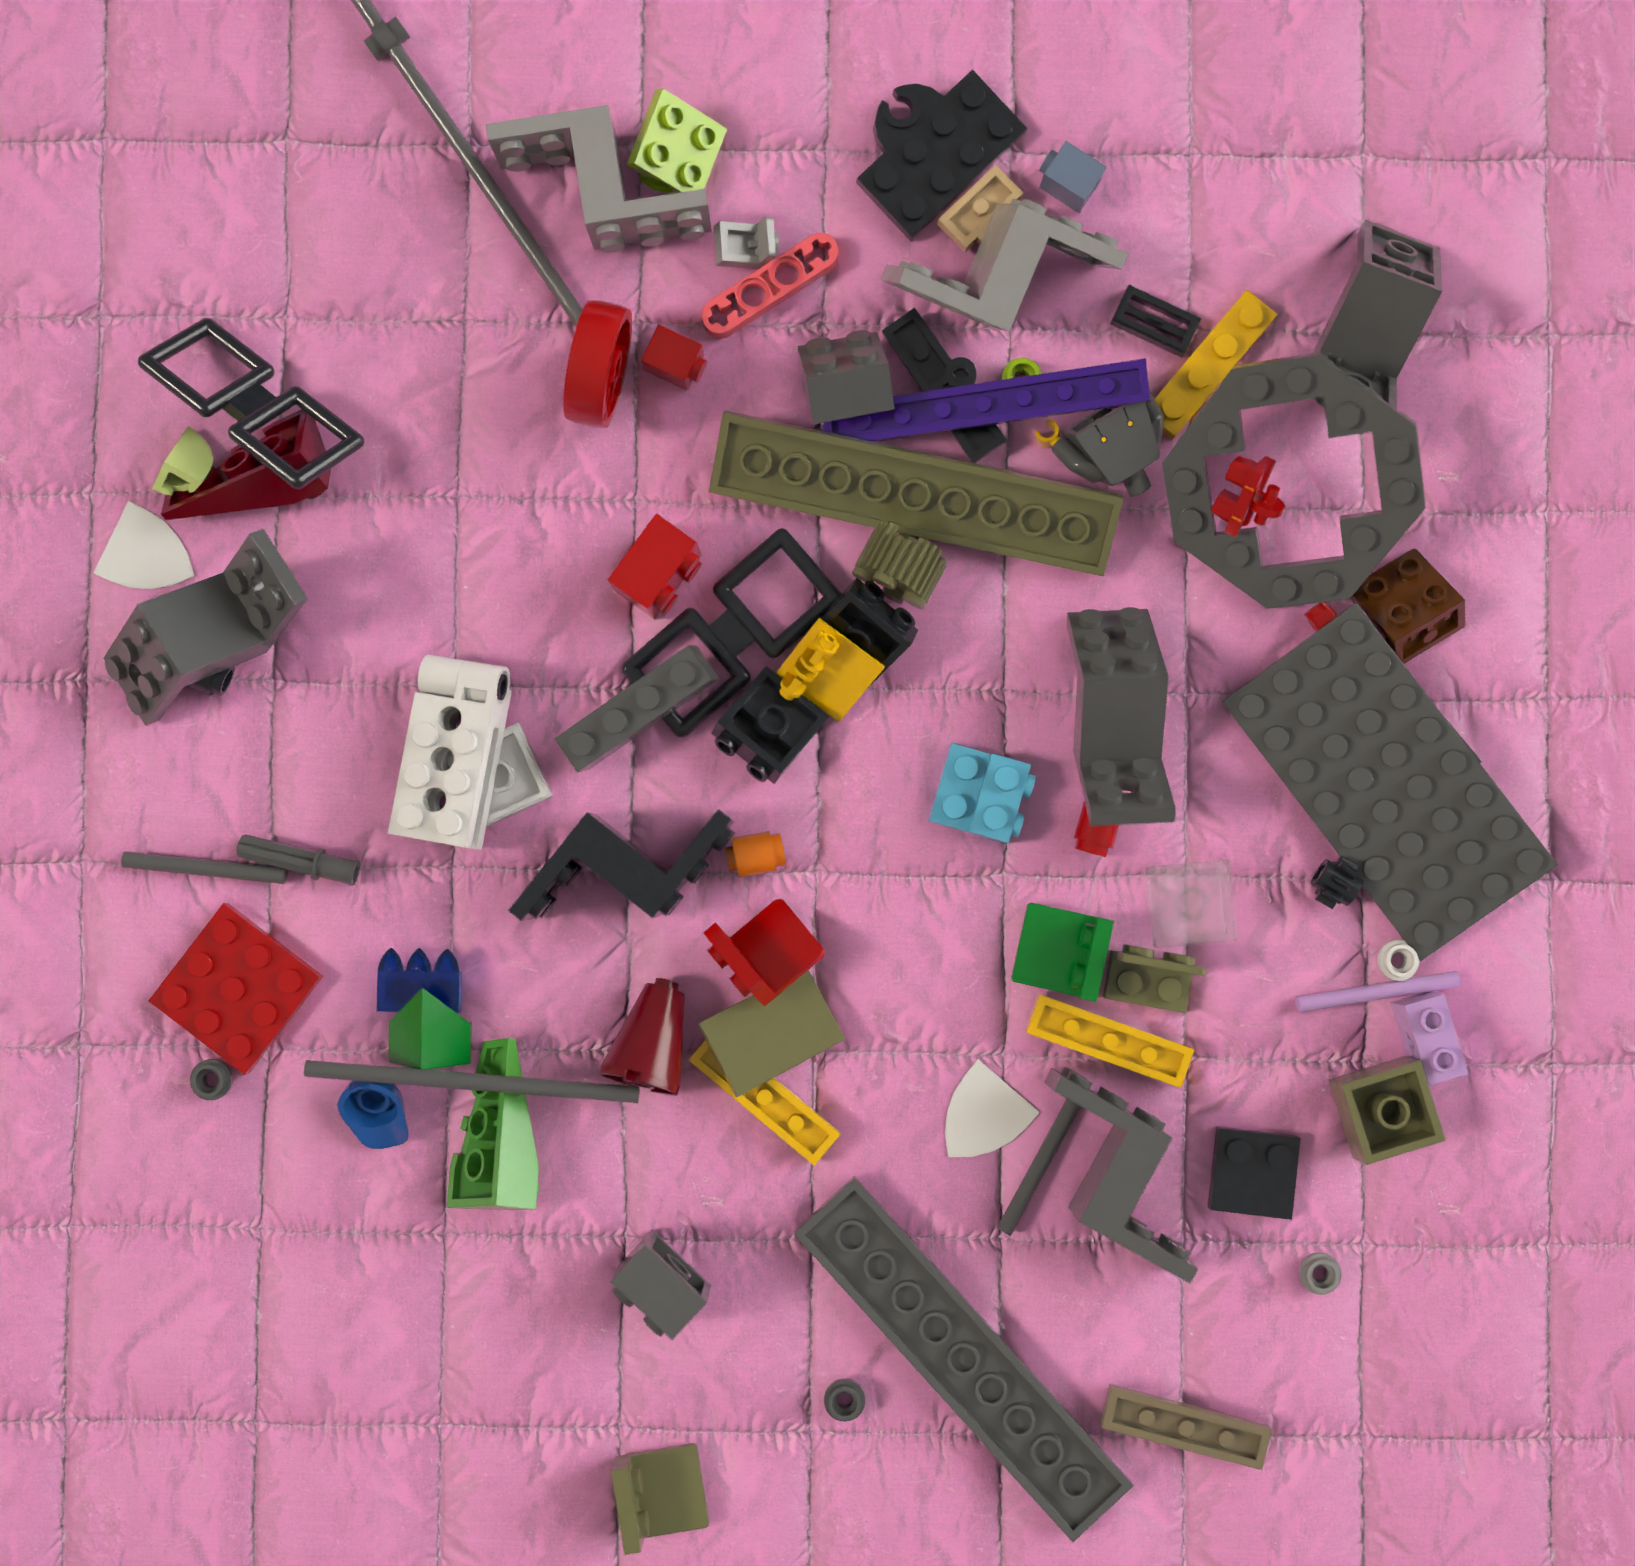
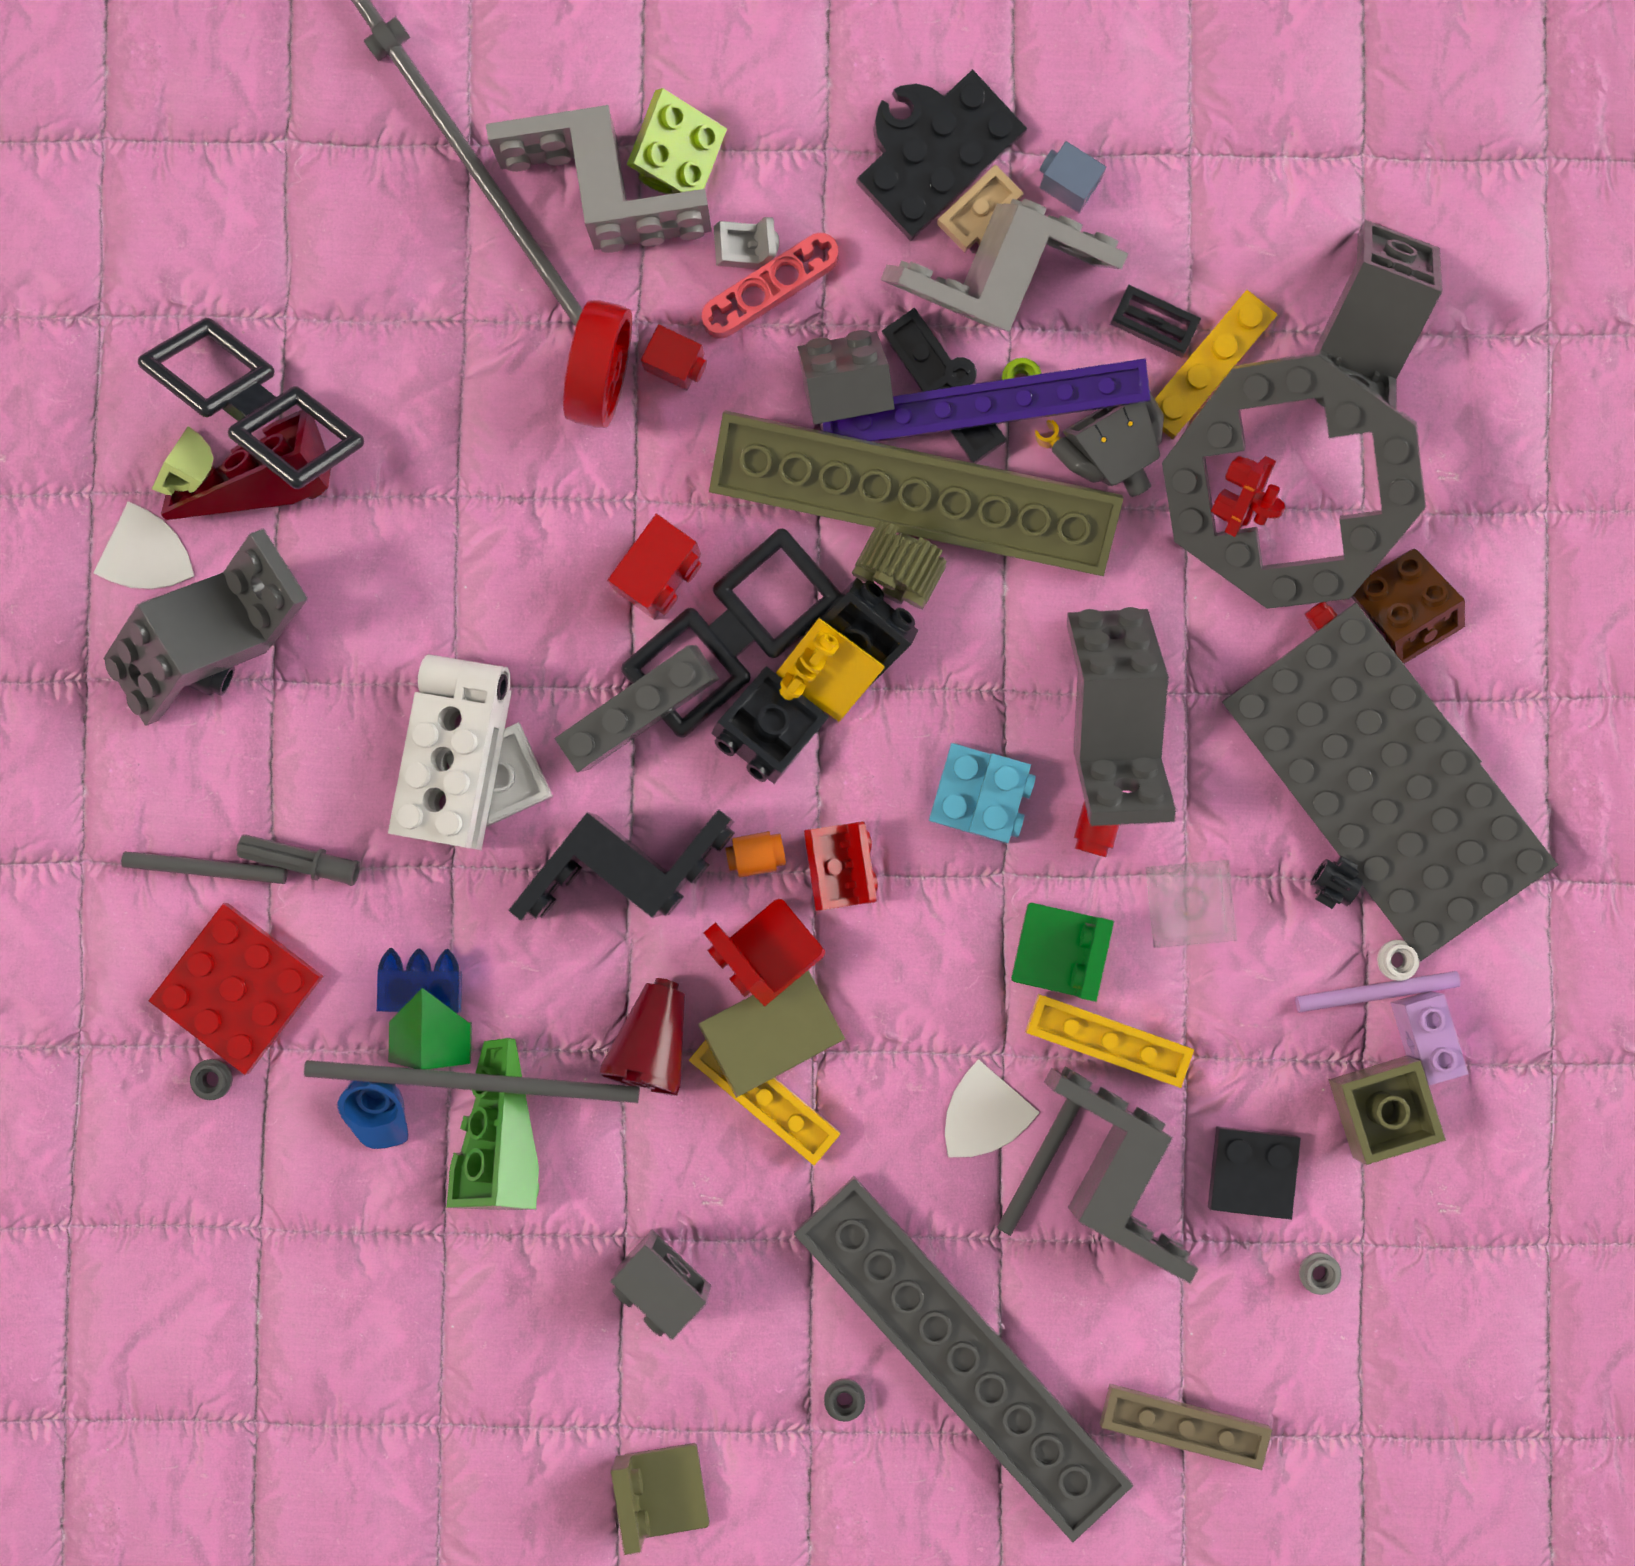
(841, 865): none -> red bracket
(1150, 981): olive bracket -> none

